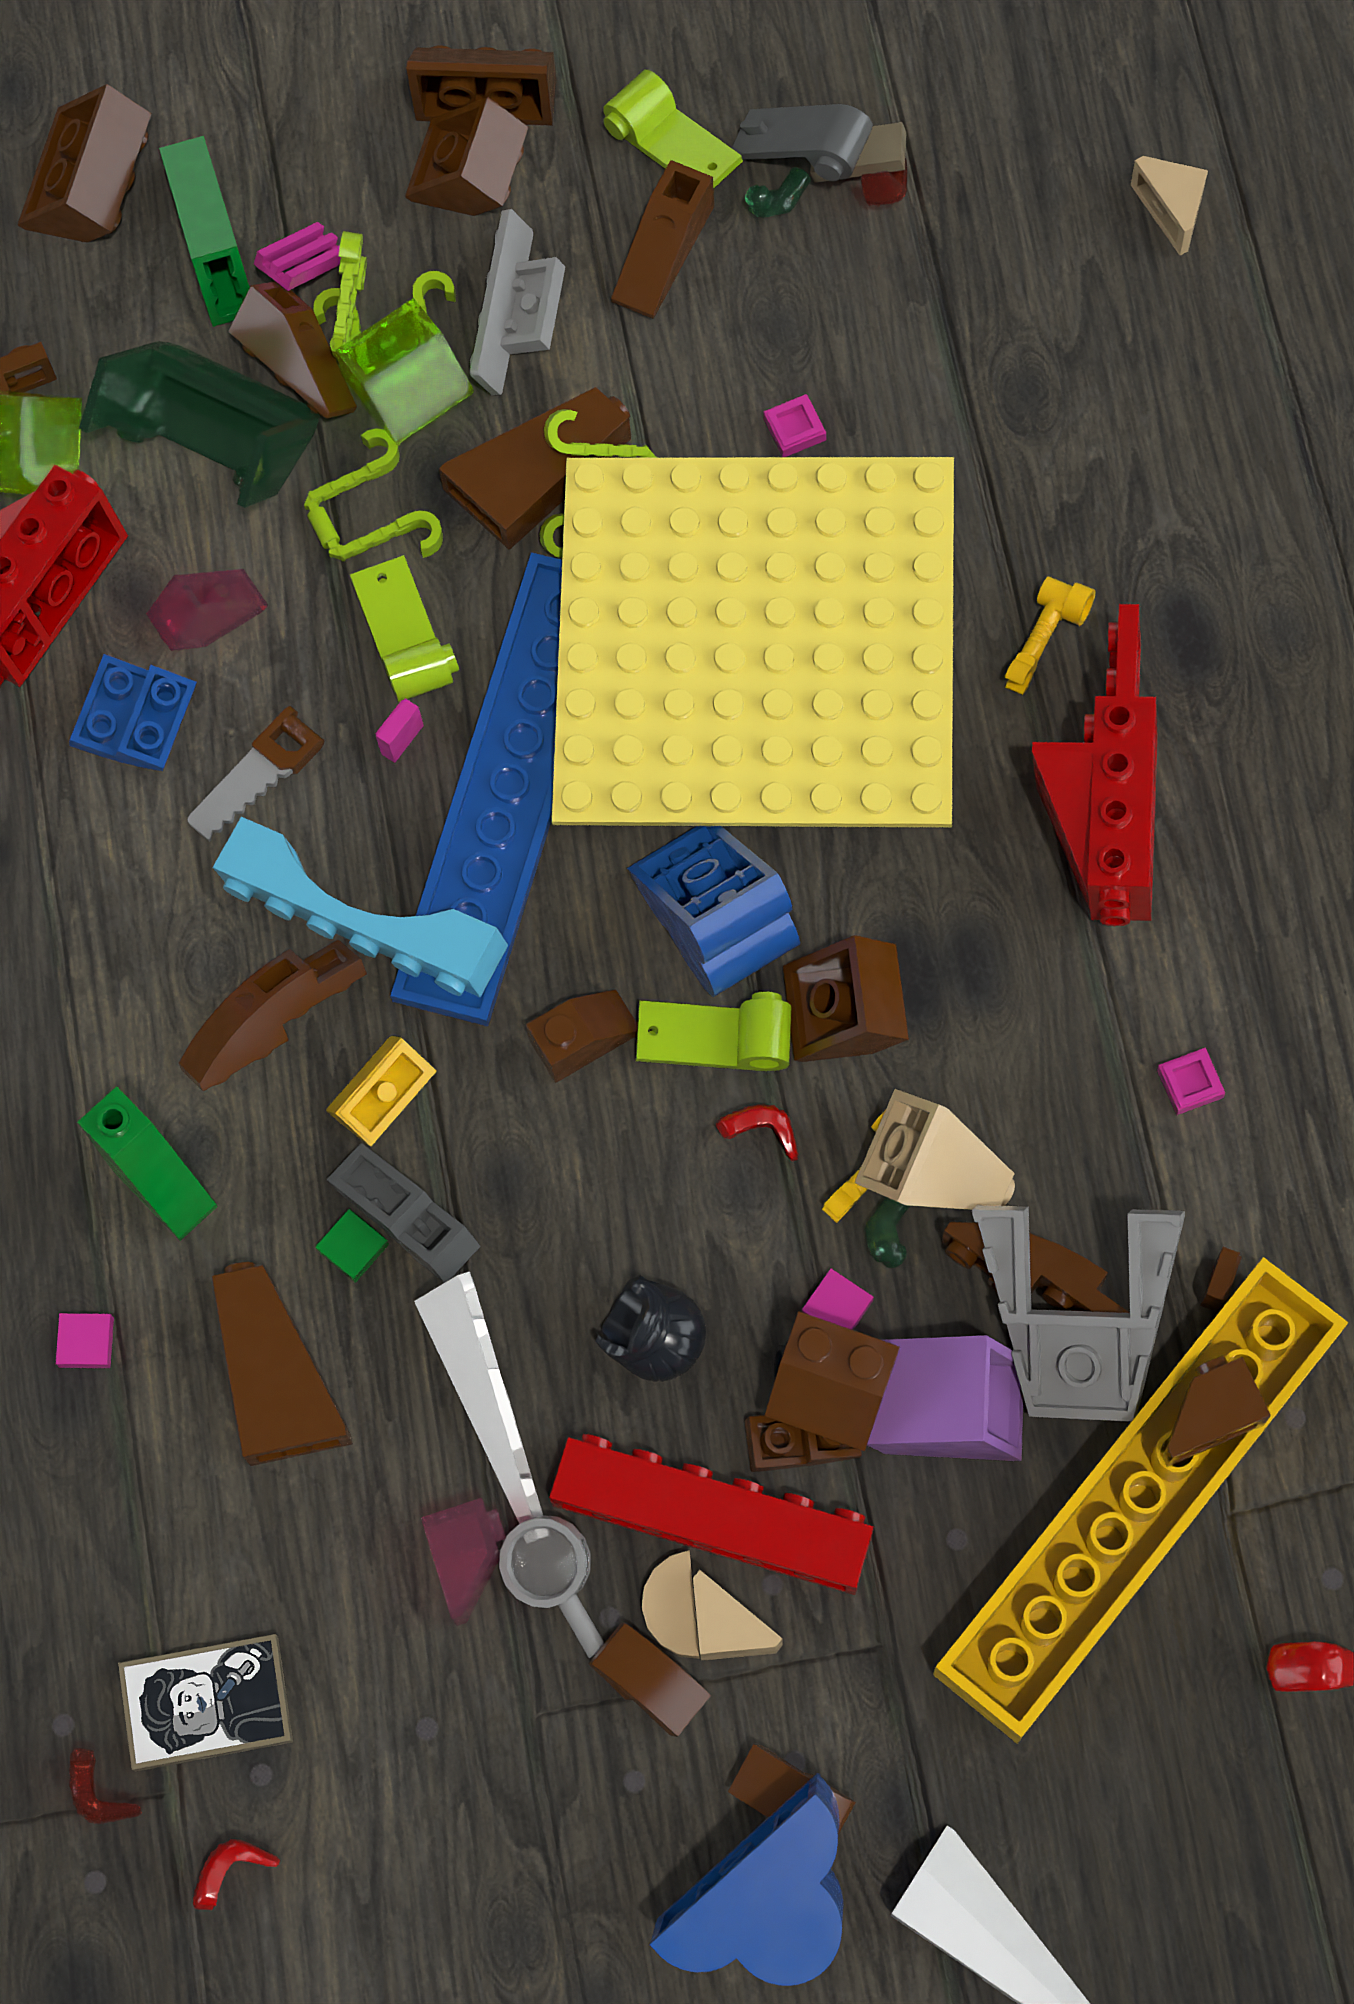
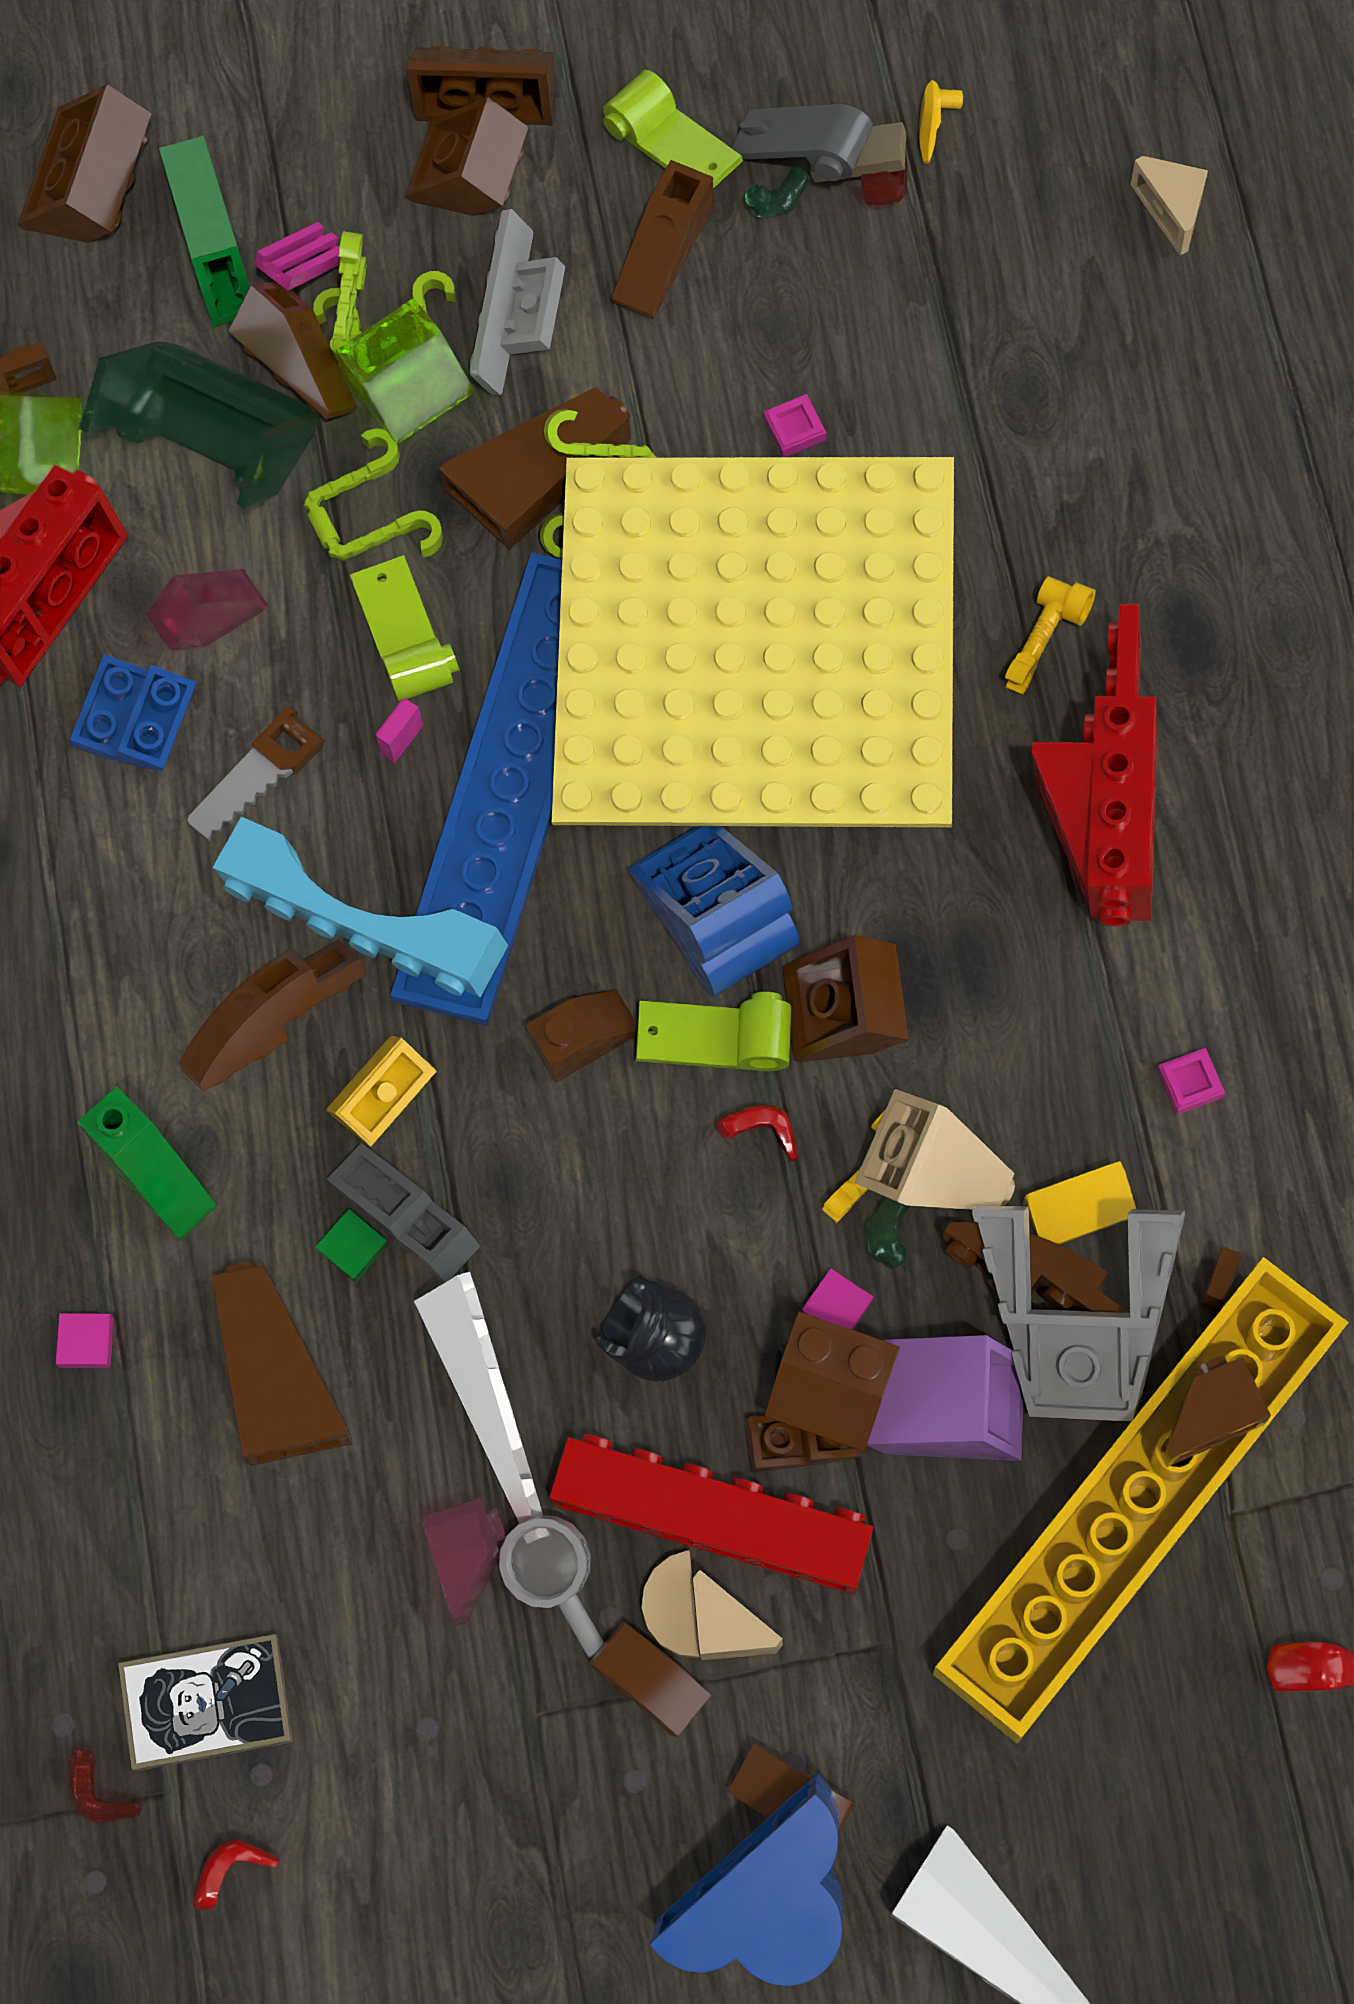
(930, 115): none -> yellow bar
(1081, 1204): none -> yellow slope

